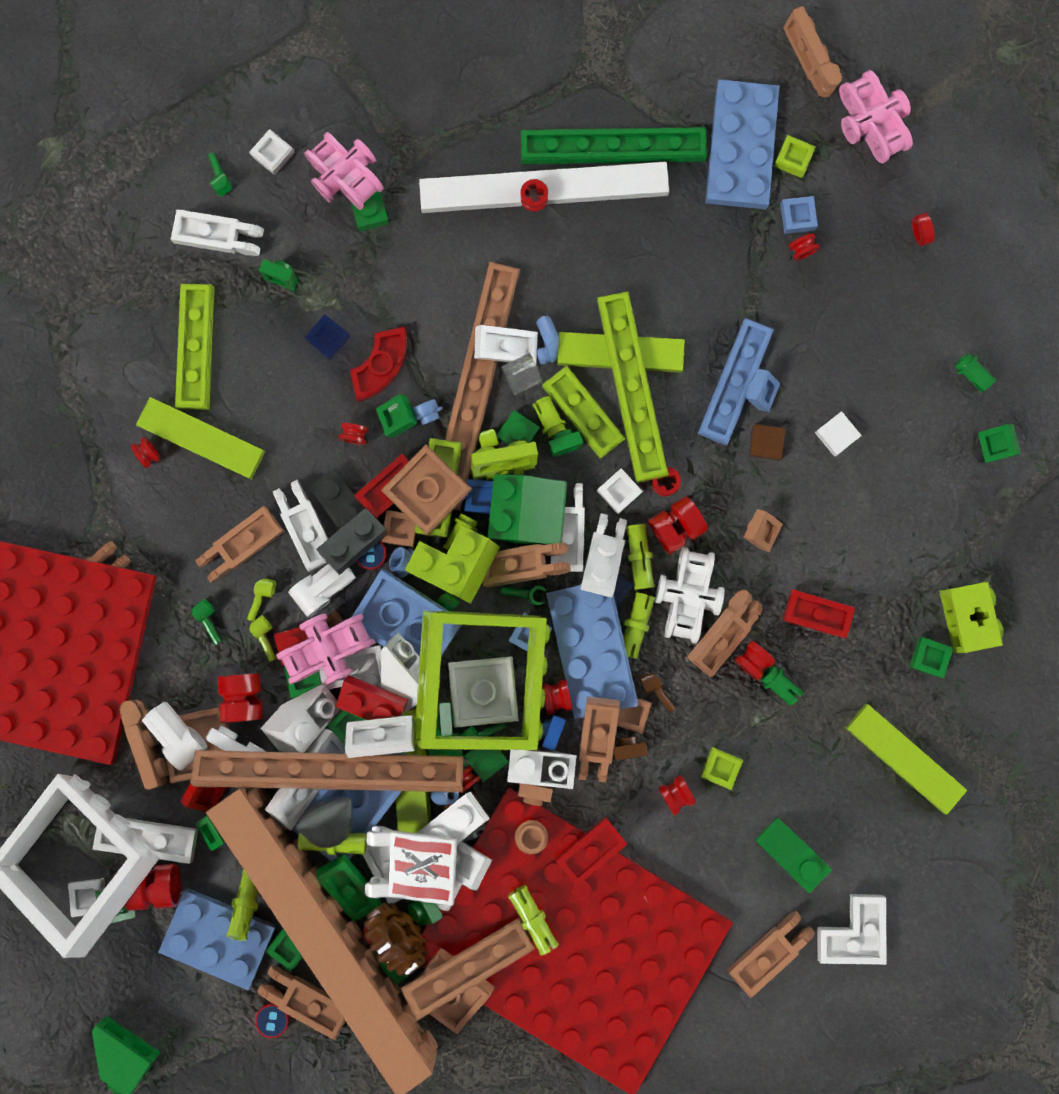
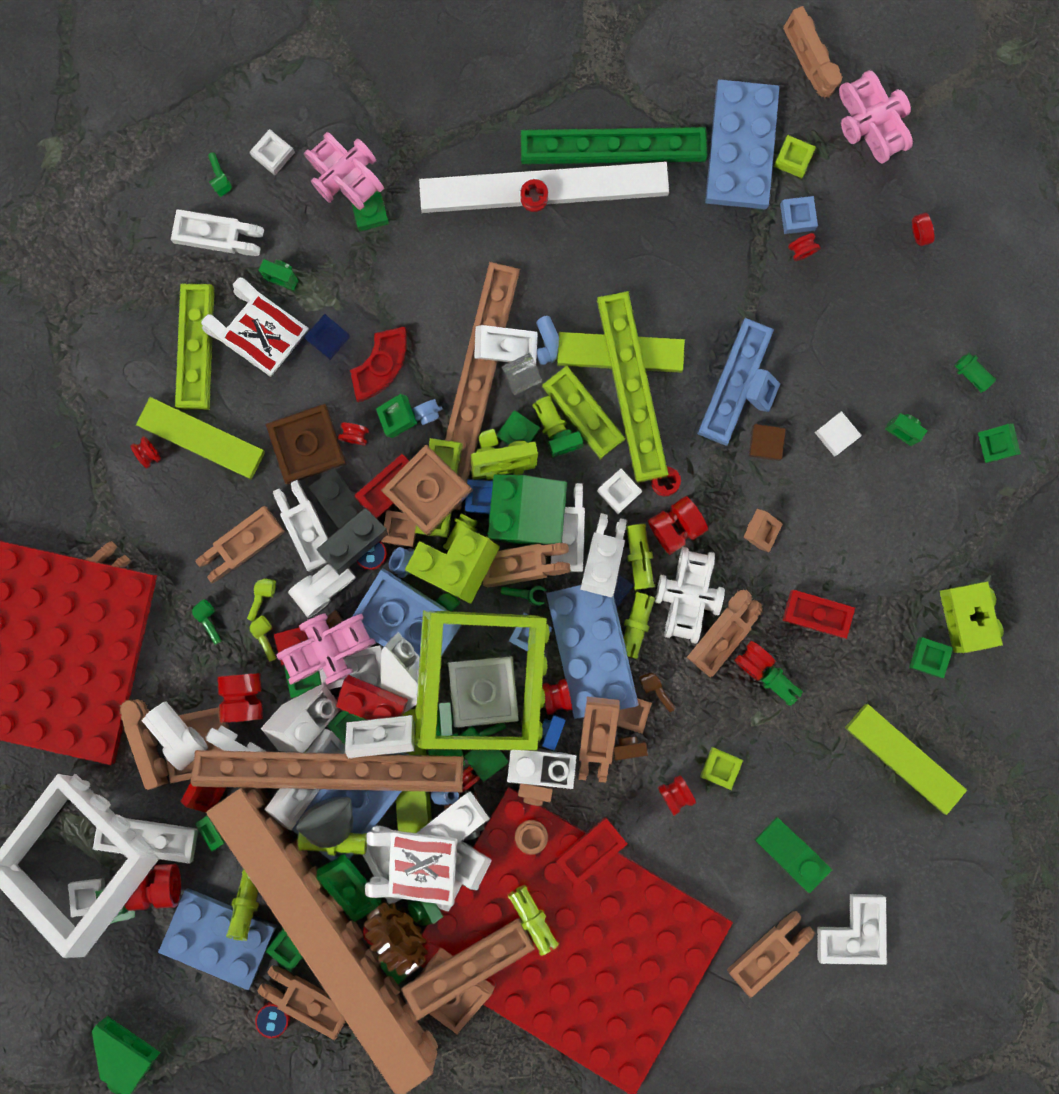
(260, 331): none -> flag
(305, 444): none -> reddish brown tile
(906, 428): none -> green plate

